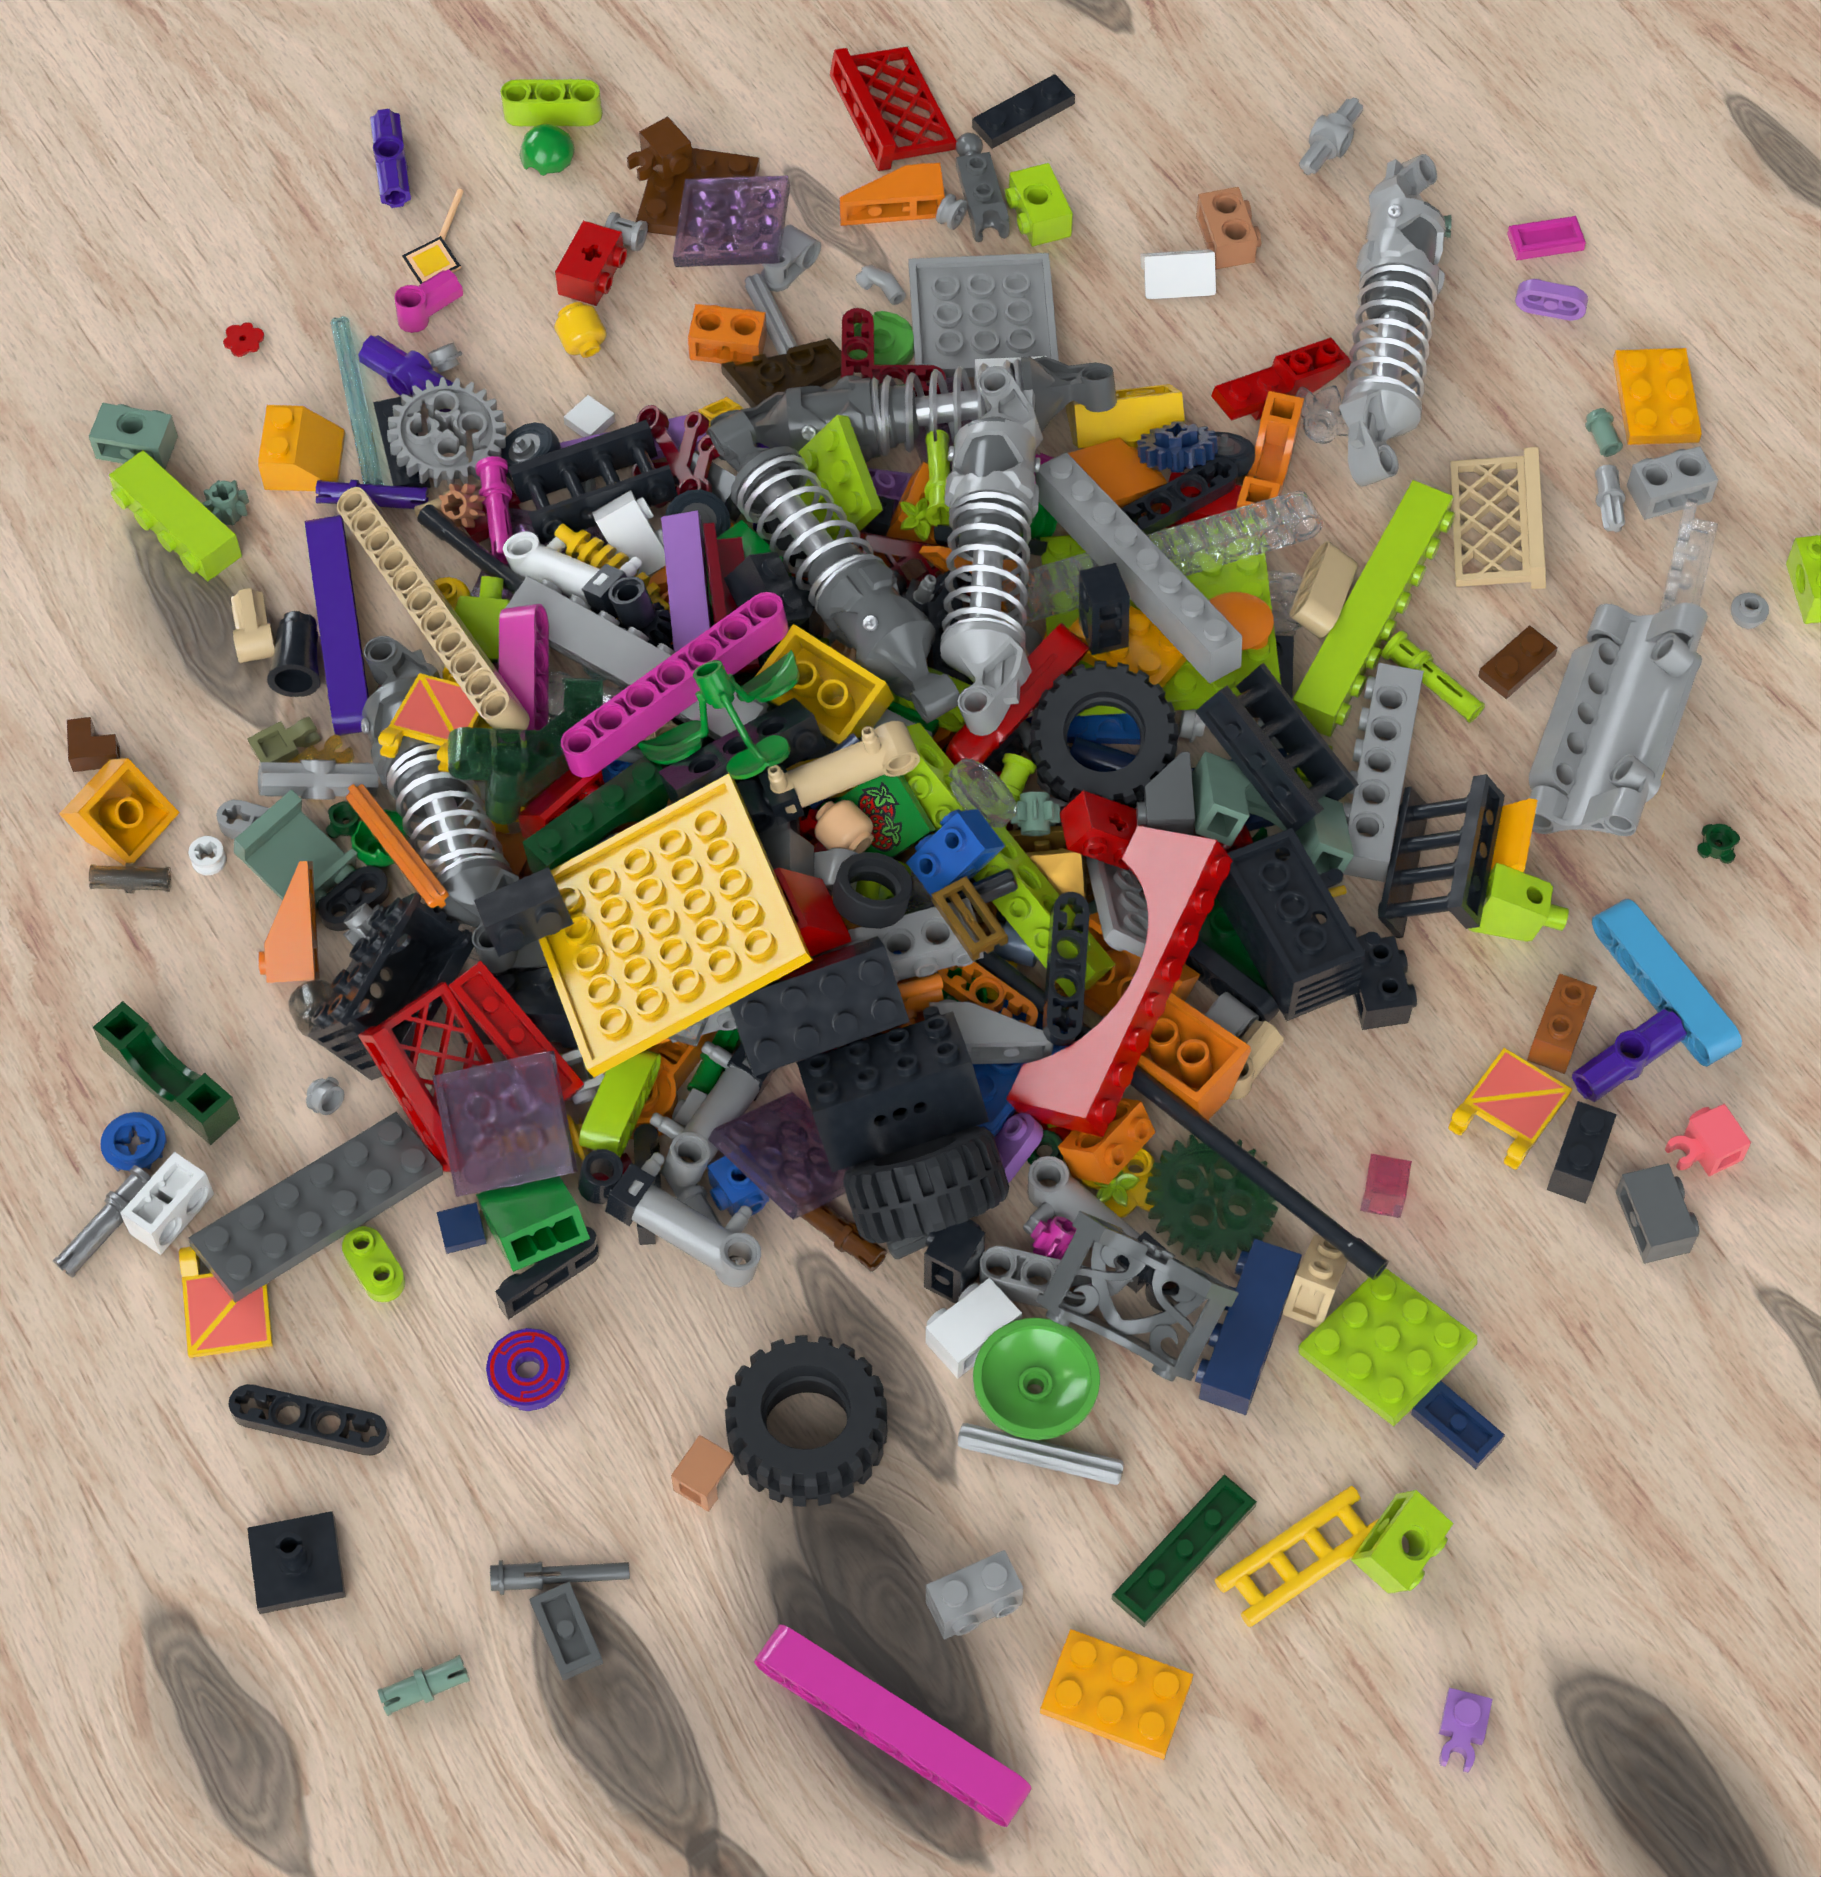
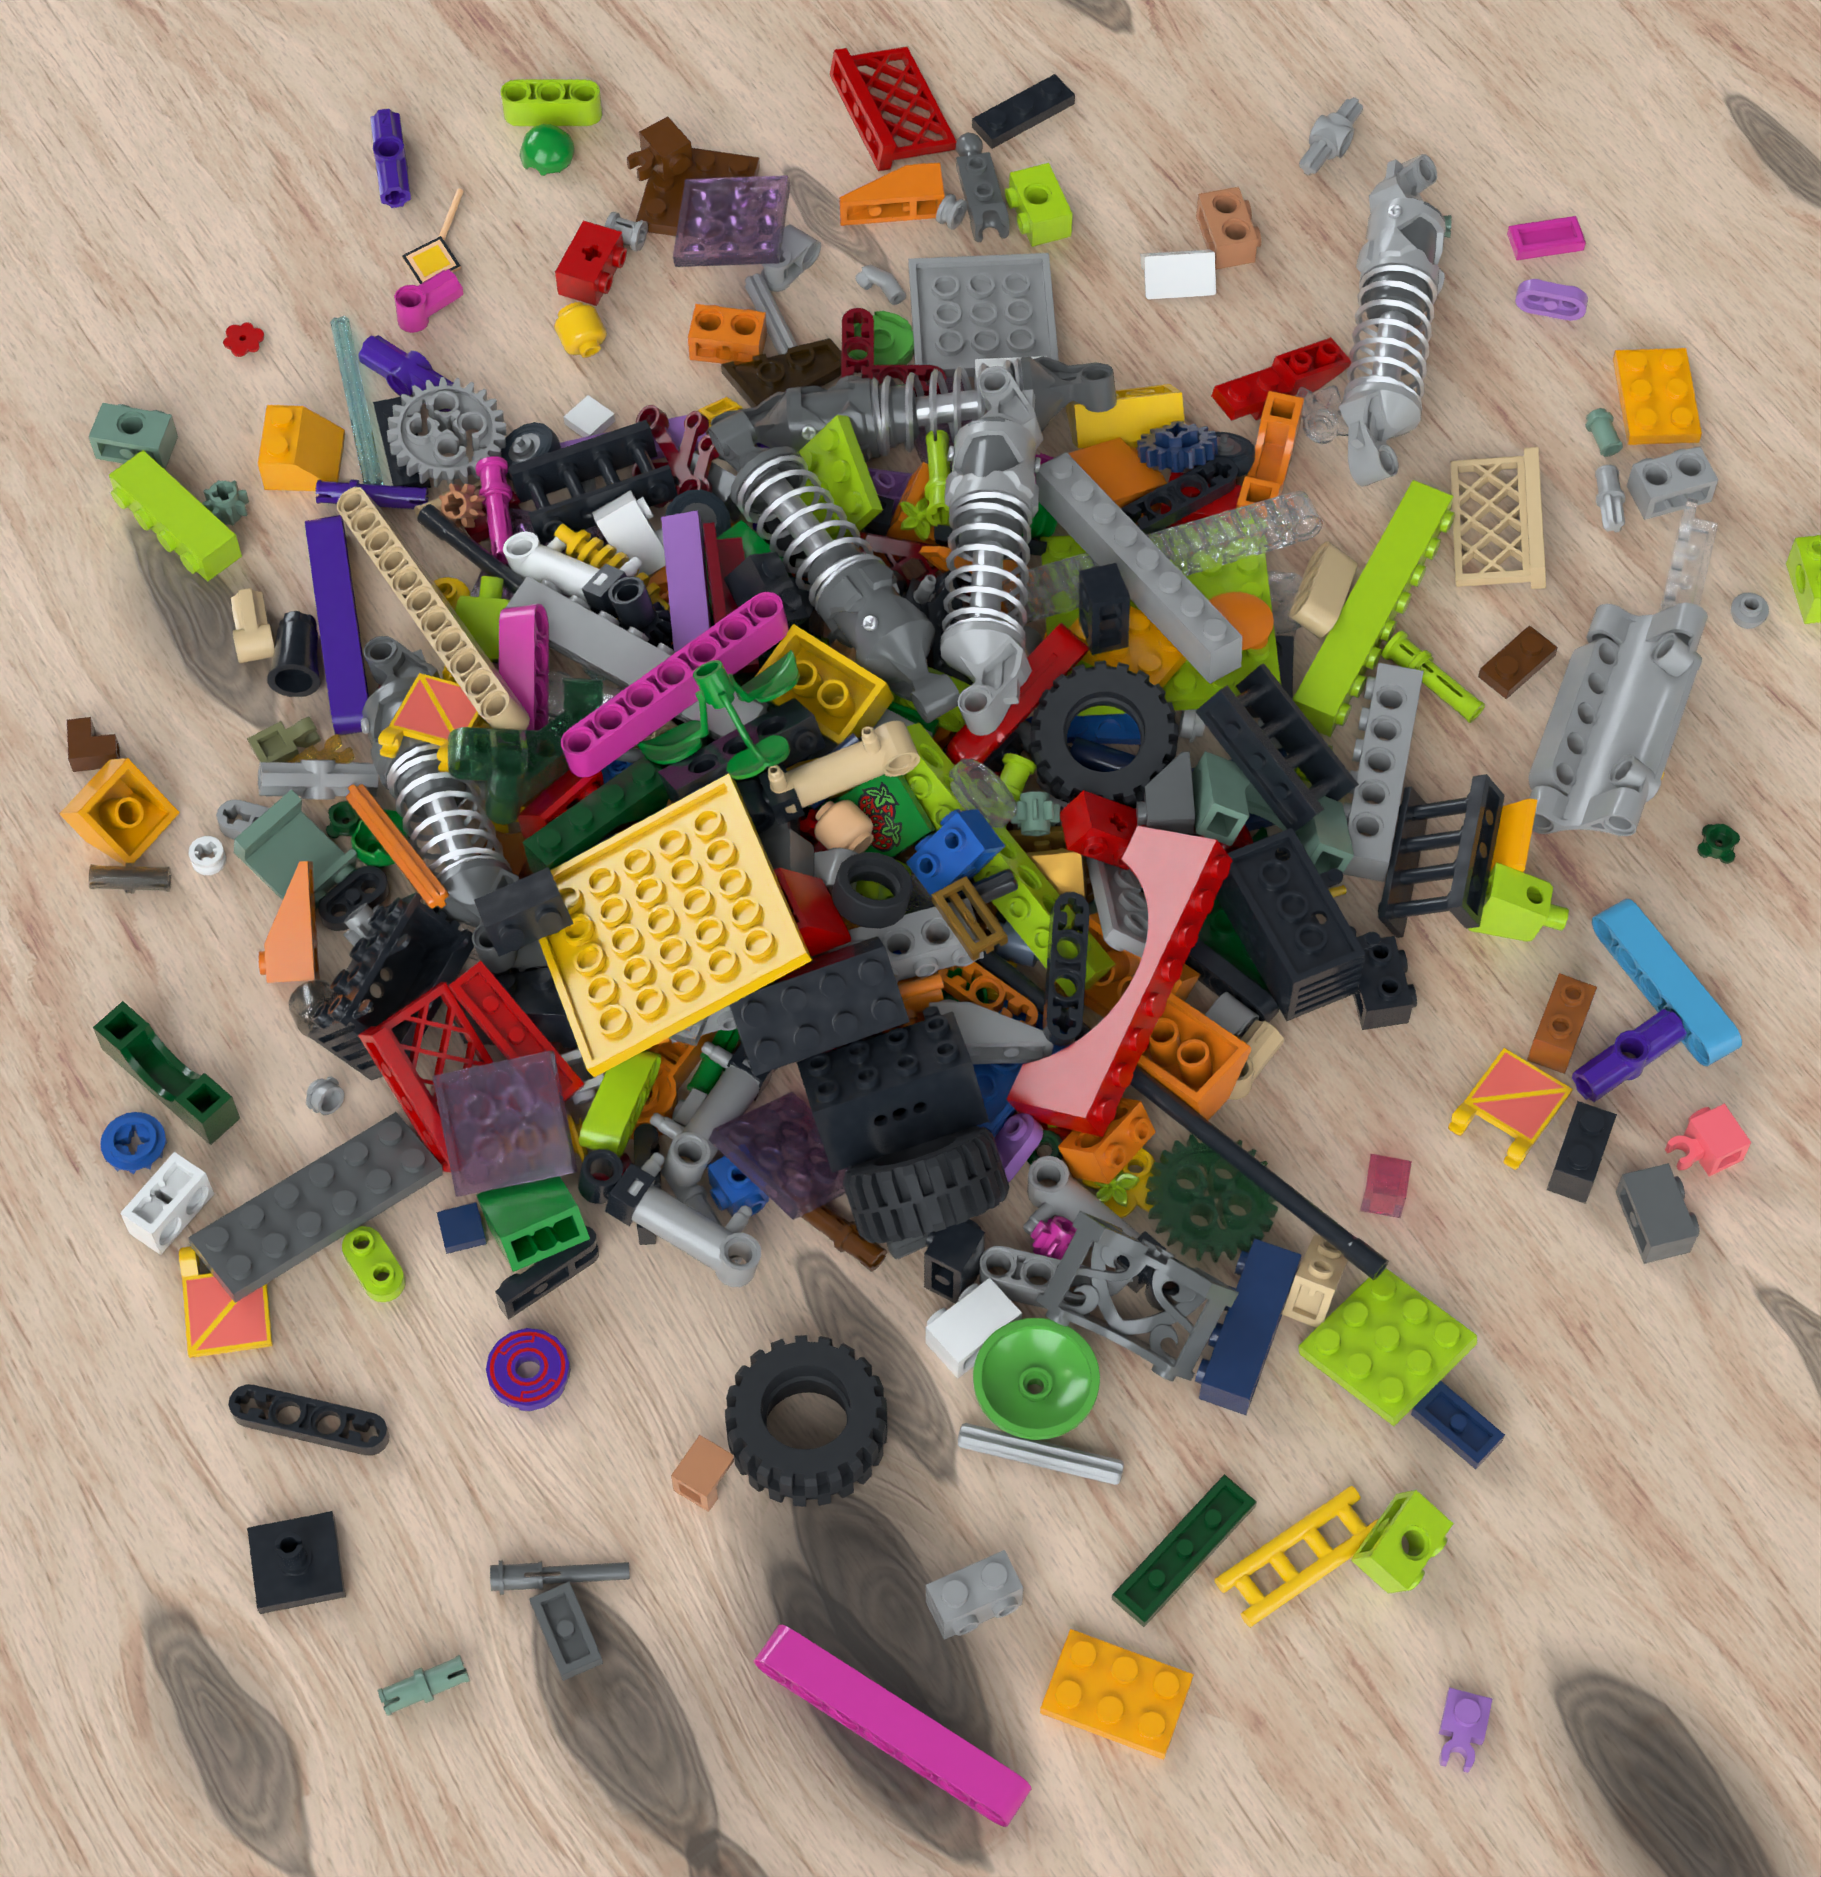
(102, 1225): flat silver pin -> none
(444, 357): light grey plate -> none

